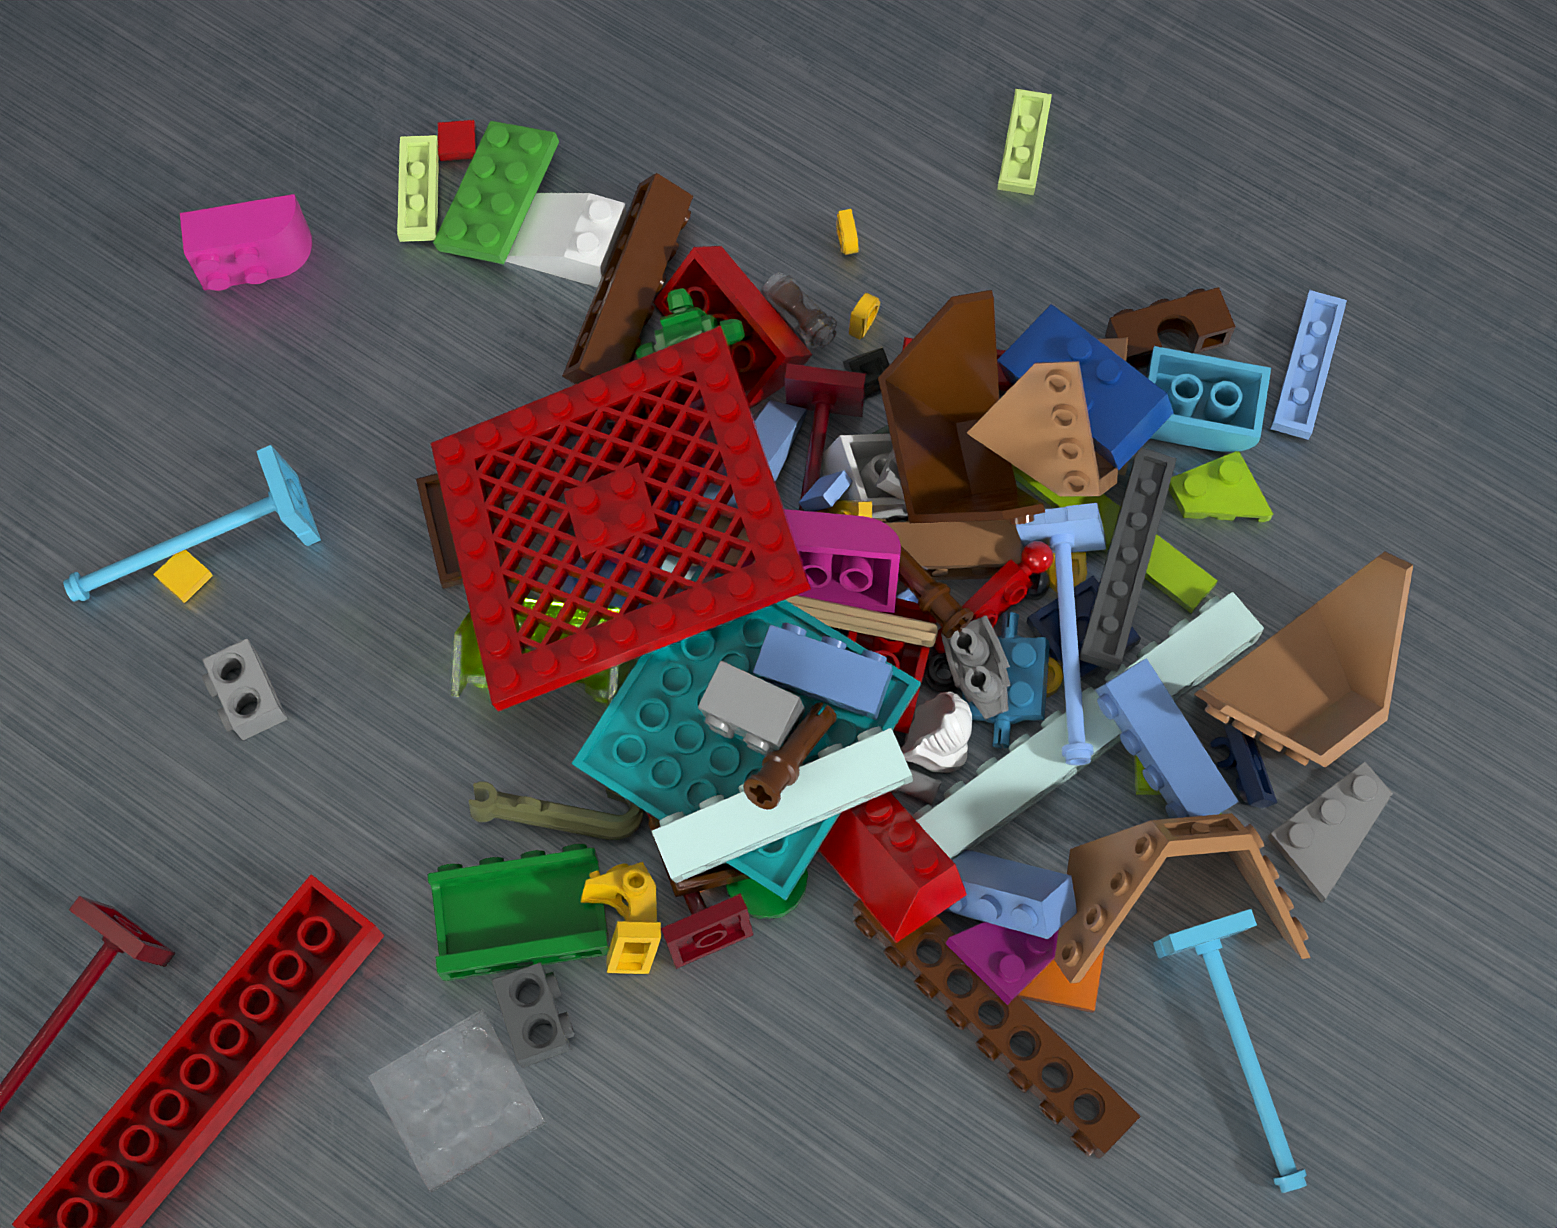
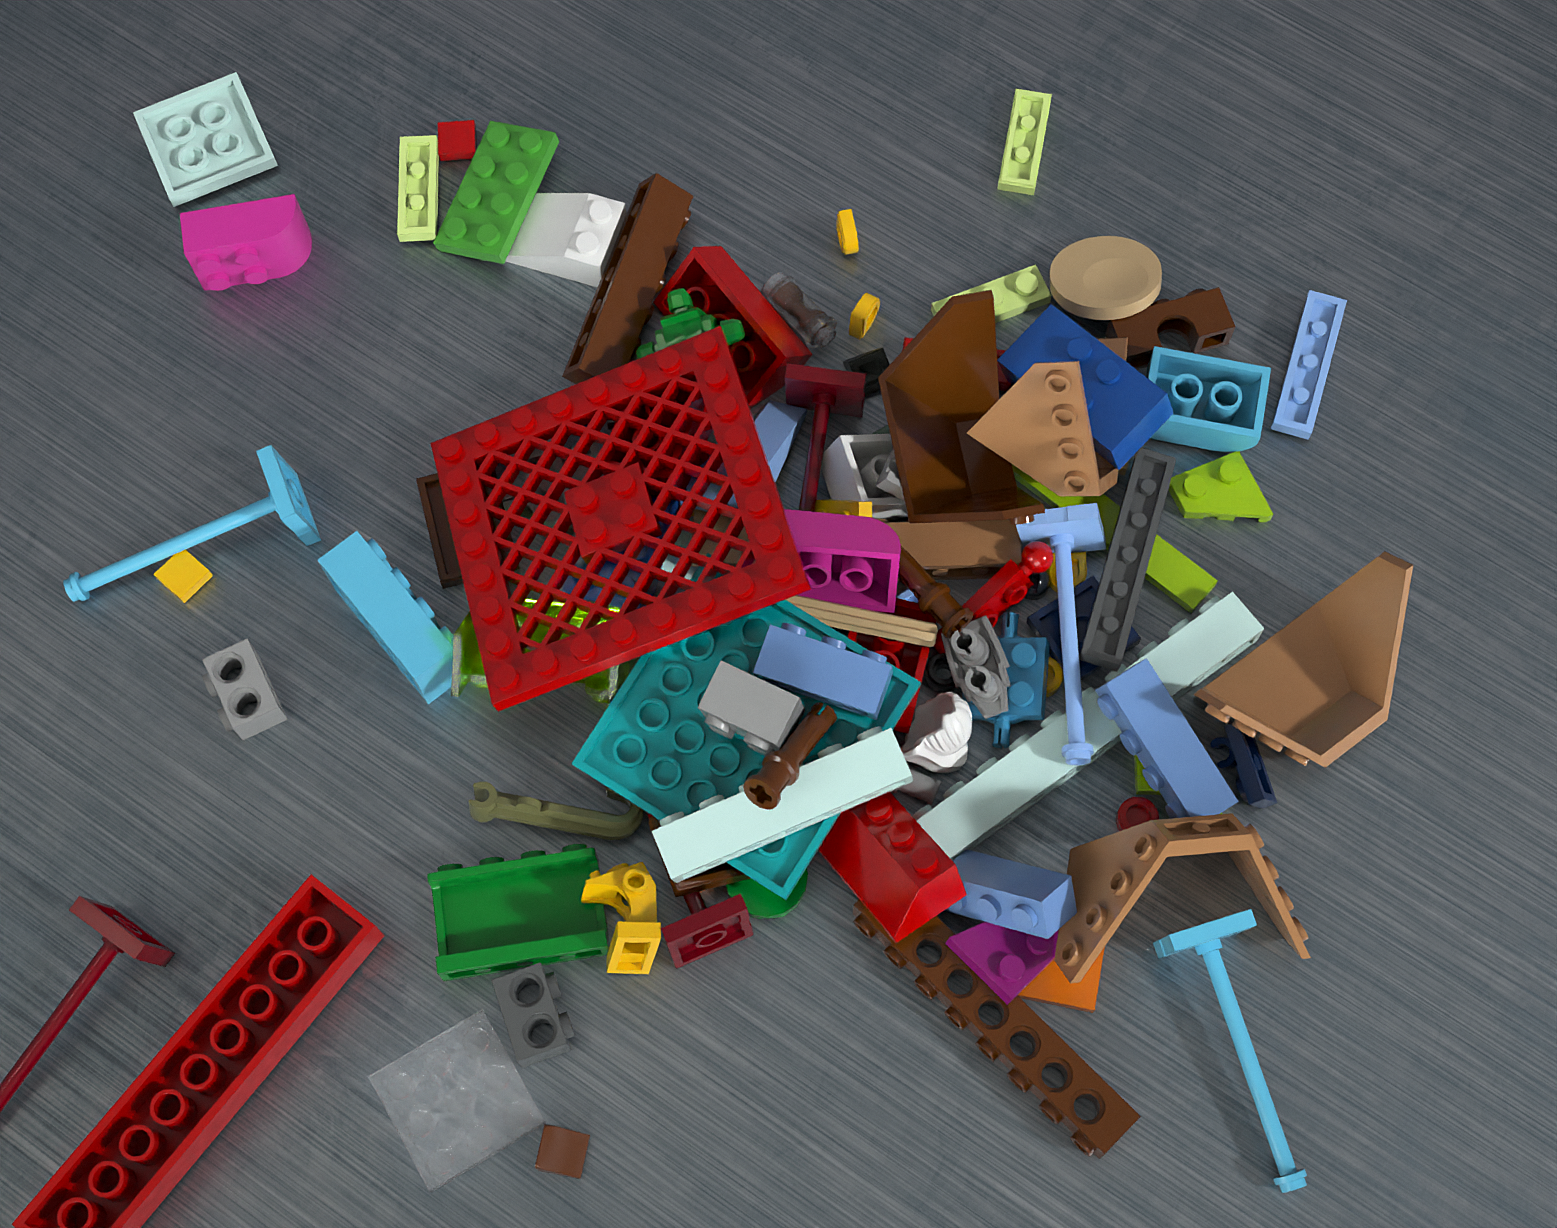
(205, 139): none -> light aqua plate
(392, 613): none -> medium azure brick
(562, 1151): none -> reddish brown slope
(825, 491): light blue tile -> none
(1011, 293): none -> yellowish green plate
(1105, 277): none -> tan piece
(1135, 812): none -> red tile
(1331, 829): light grey wing -> none

